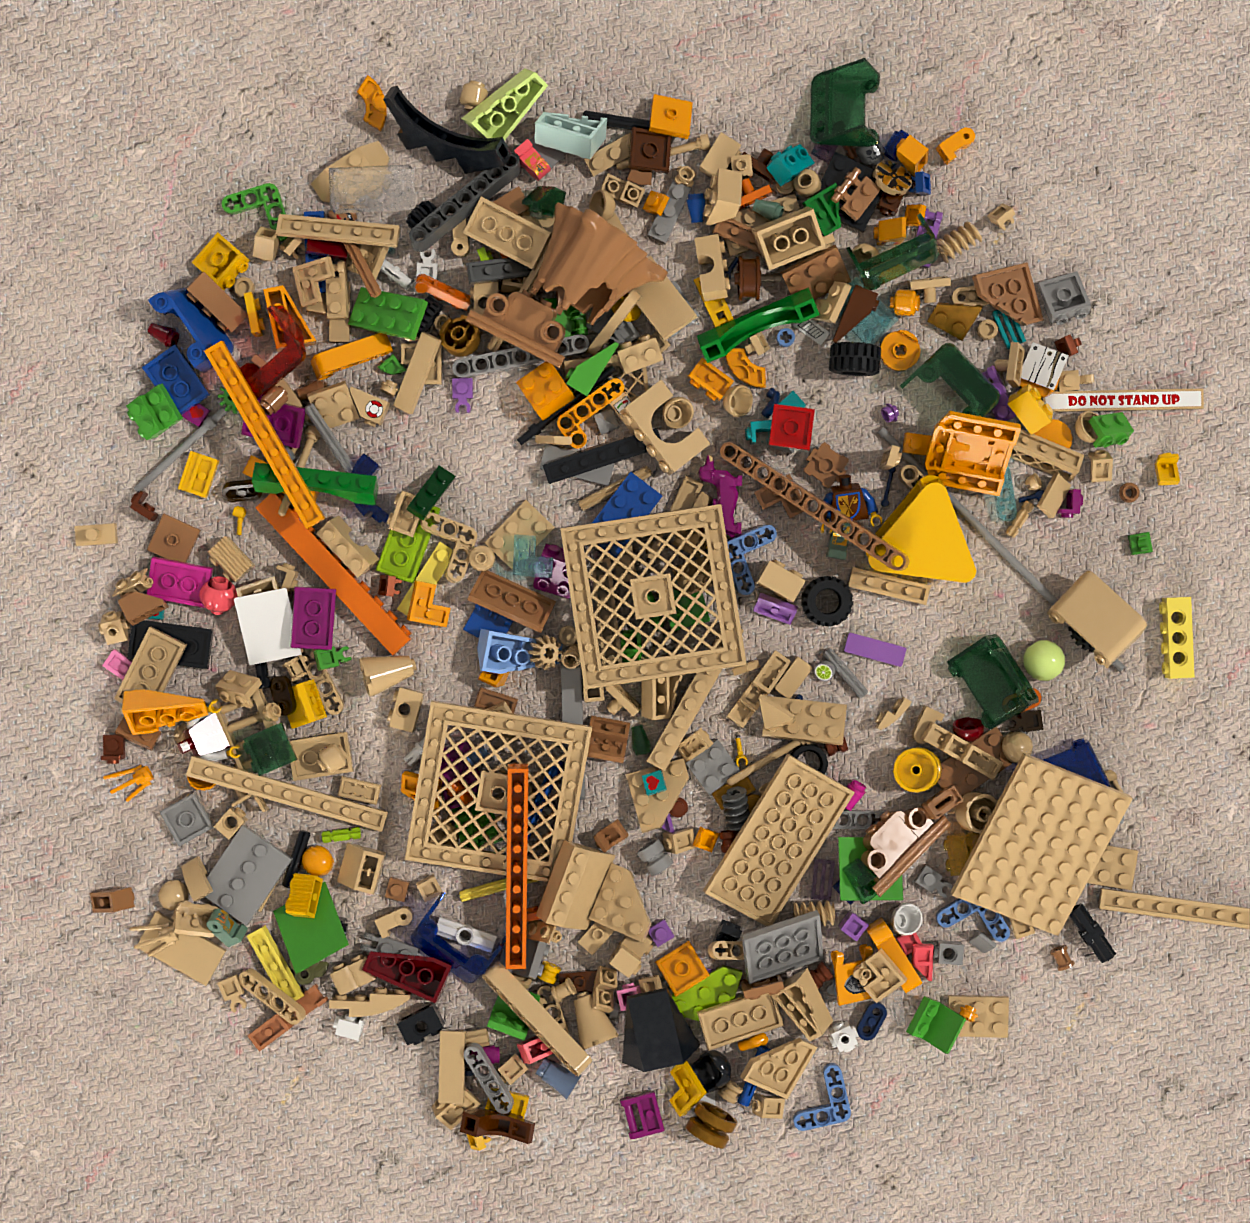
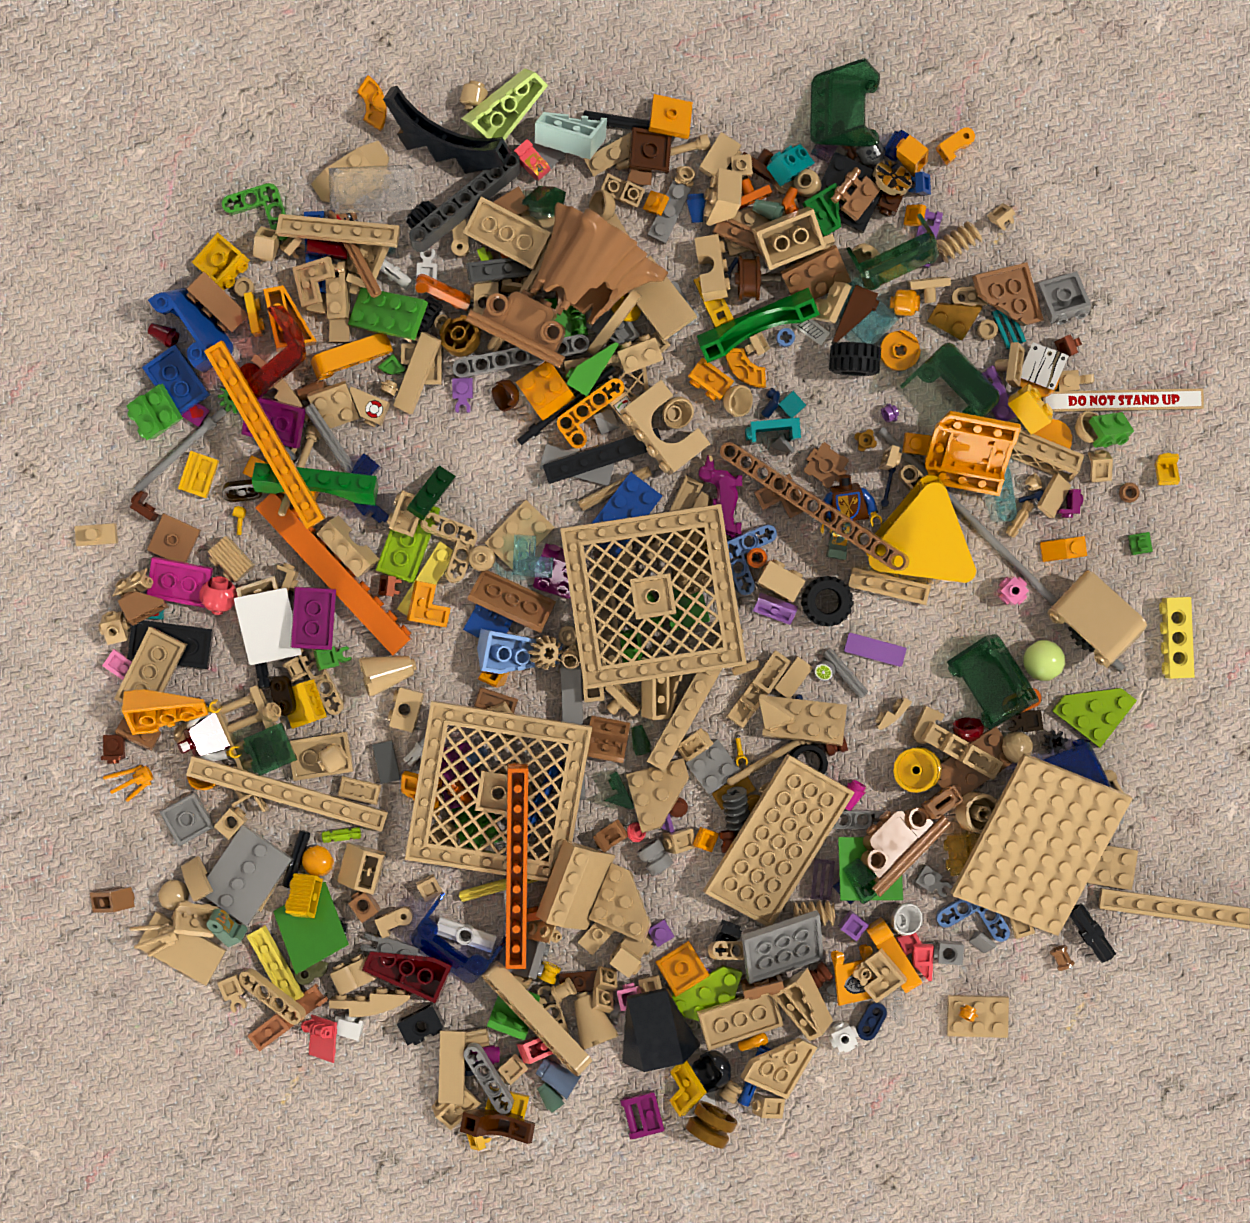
(238, 688): tan bracket -> none
(273, 400): medium nougat brick -> none
(322, 1037): none -> coral hinge
(356, 281): none -> tan tile
(364, 914): none -> medium nougat brick
(386, 762): none -> dark grey tile
(397, 889): medium nougat plate -> none
(505, 395): none -> reddish brown hair
(550, 1097): none -> sand green cone
(553, 439): tan tile -> none
(621, 797): none -> clear green slope
(634, 832): none -> coral plate
(654, 782): teal tile -> none
(762, 557): none -> orange cone
(788, 201): none -> orange arm
(791, 427): red plate -> none
(831, 1108): medium blue beam -> none
(862, 446): none -> pearl gold plate
(890, 231): light orange slope -> none
(936, 1024): bright green bracket -> none
(1005, 590): none -> bright pink brick
(1061, 741): none -> black gear
(1063, 549): none -> light orange slope
(1095, 712): none -> lime plate

